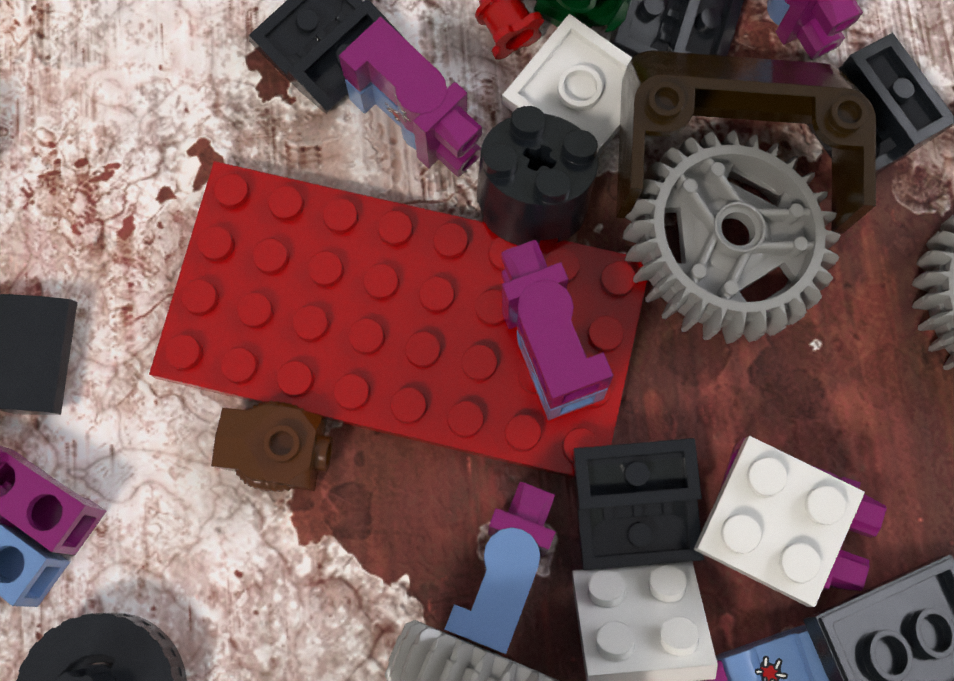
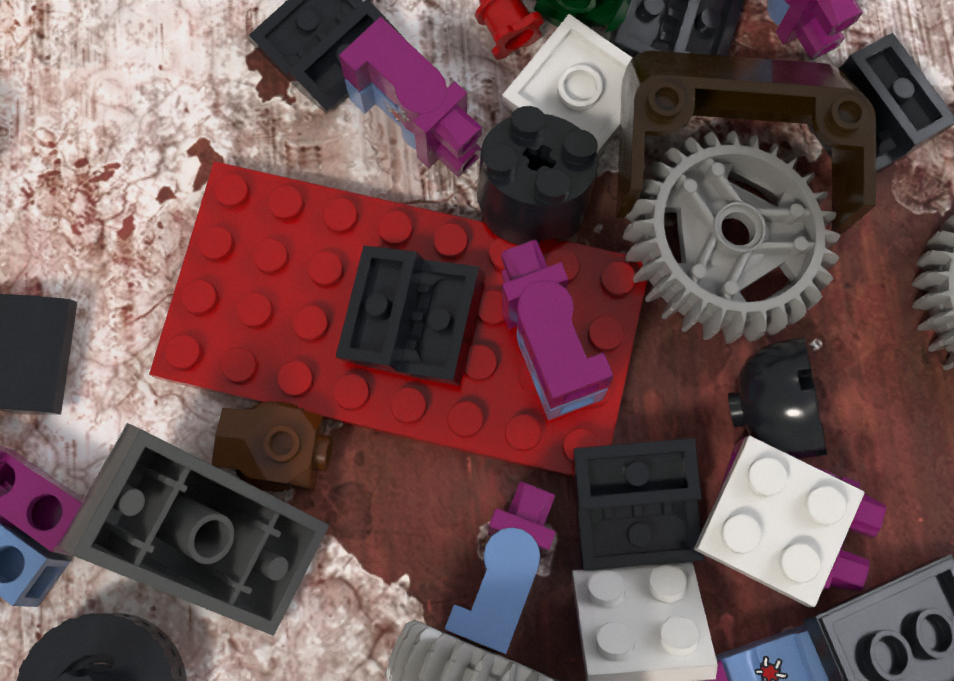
(194, 532): none -> dark grey brick
(411, 315): none -> black slope
(780, 400): none -> black cylinder

